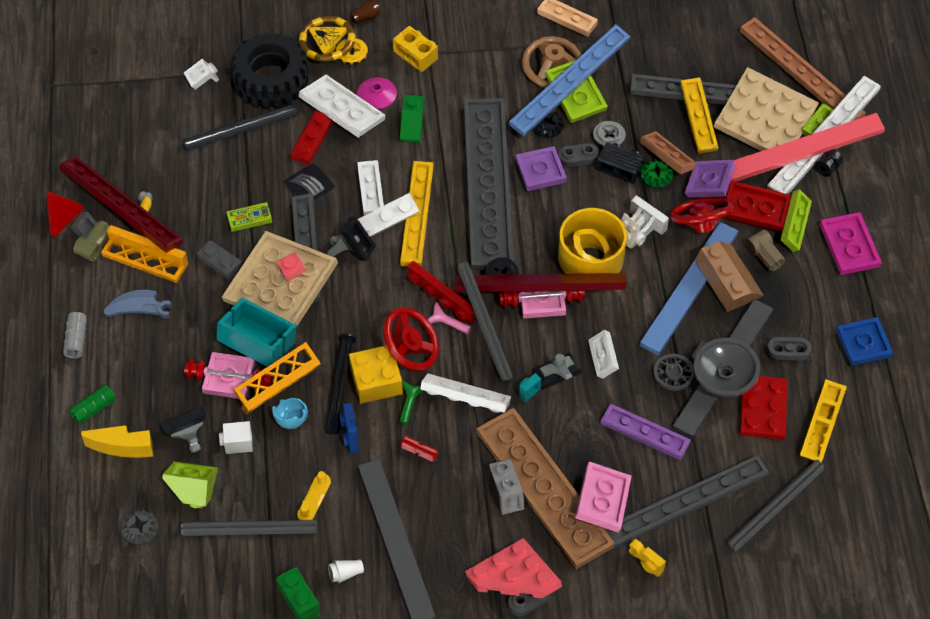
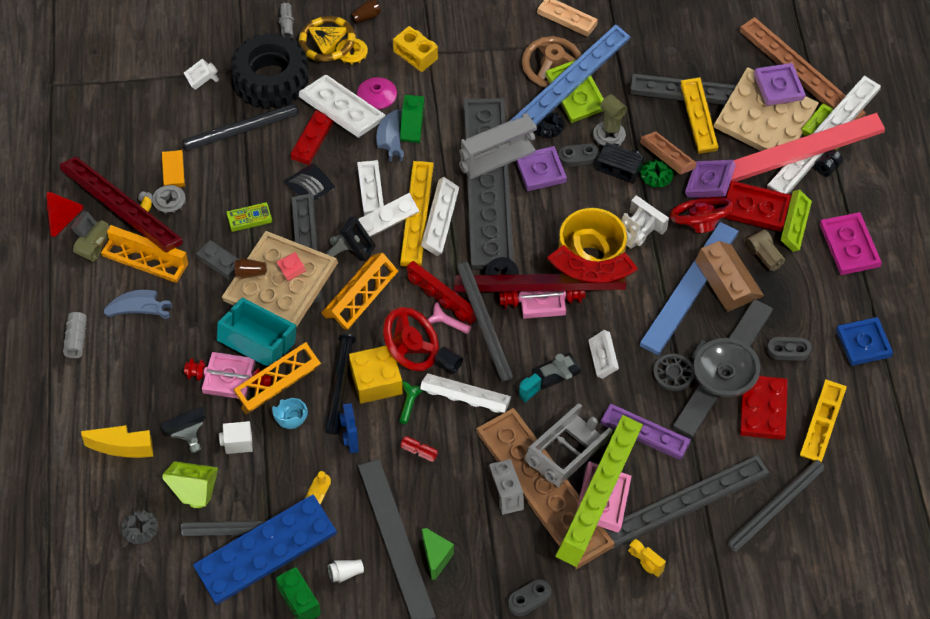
(92, 404): green axle -> none
(163, 193): none -> light grey gear
(173, 168): none -> light orange tile
(249, 268): none -> reddish brown cone
(264, 549): none -> blue plate
(286, 20): none -> light grey axle
(353, 287): none -> light orange fence
(388, 134): none -> sand blue piece
(437, 552): none -> bright green slope
(440, 216): none -> white plate
(448, 360): none -> black beam
(514, 572): coral plate -> none
(519, 146): none -> light grey door
(578, 429): none -> light grey door
(592, 271): none -> red tile
(599, 491): none -> lime brick
(614, 111): none -> olive piece
(779, 84): none -> medium lavender plate

